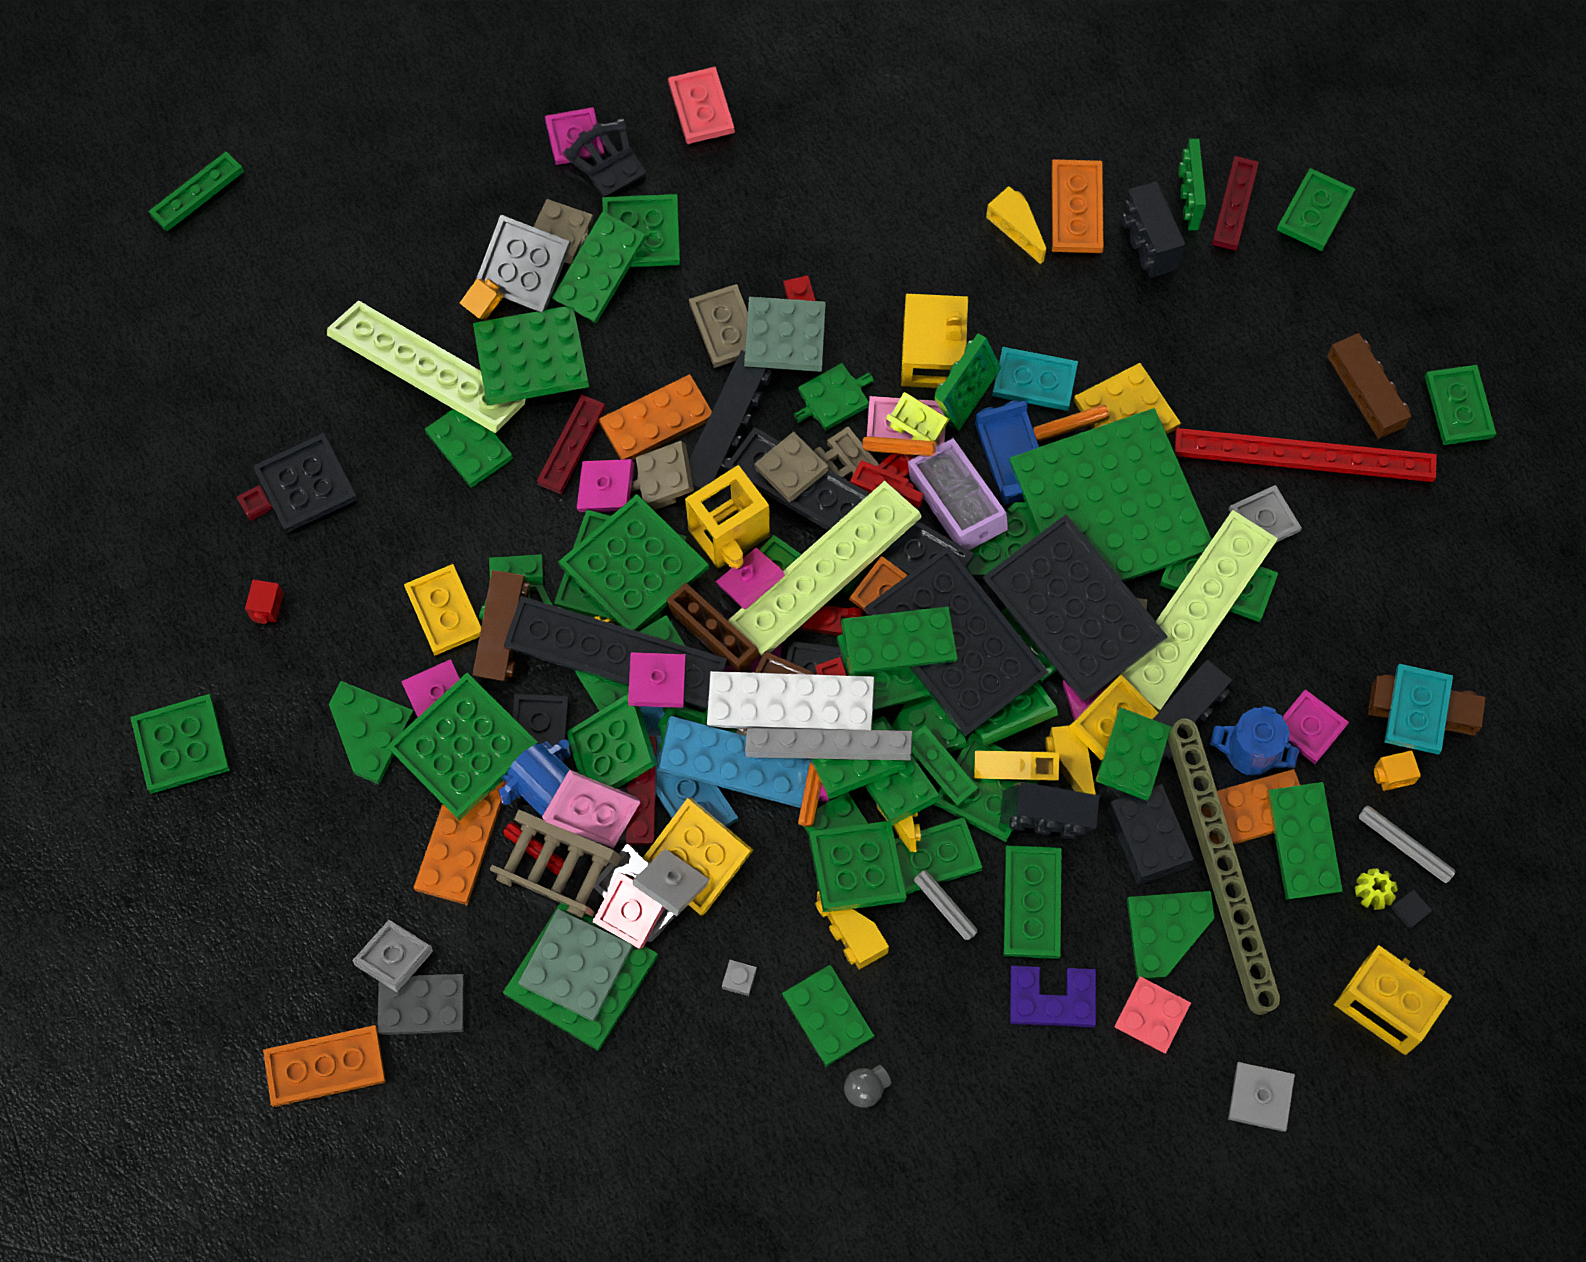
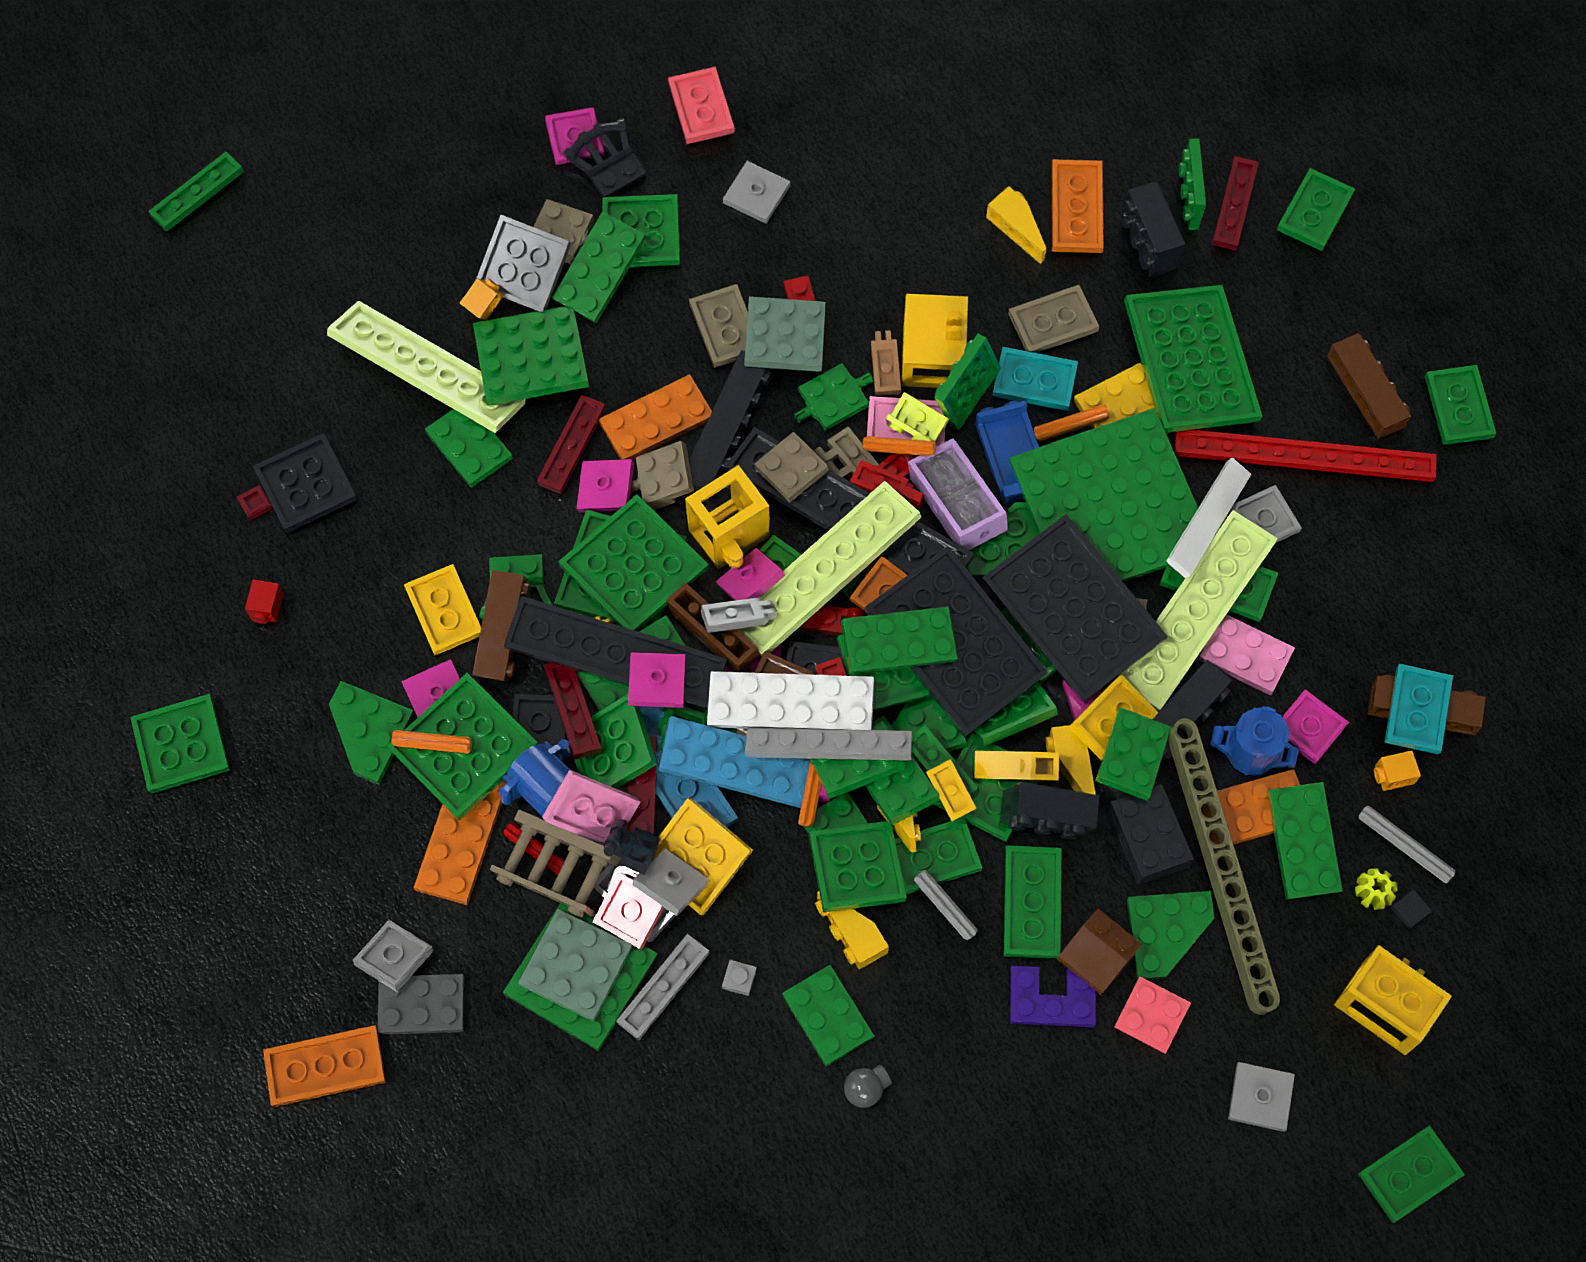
(431, 741): none -> orange axle
(573, 711): none -> dark red plate
(633, 848): none -> black plate
(663, 987): none -> light grey plate
(737, 614): none -> light grey hinge
(756, 192): none -> light grey plate
(885, 365): none -> medium nougat hinge
(951, 790): none -> yellow plate
(1053, 320): none -> dark tan plate
(1099, 951): none -> reddish brown slope
(1192, 358): none -> green plate
(1208, 518): none -> white tile
(1247, 654): none -> bright pink plate
(1411, 1174): none -> green plate

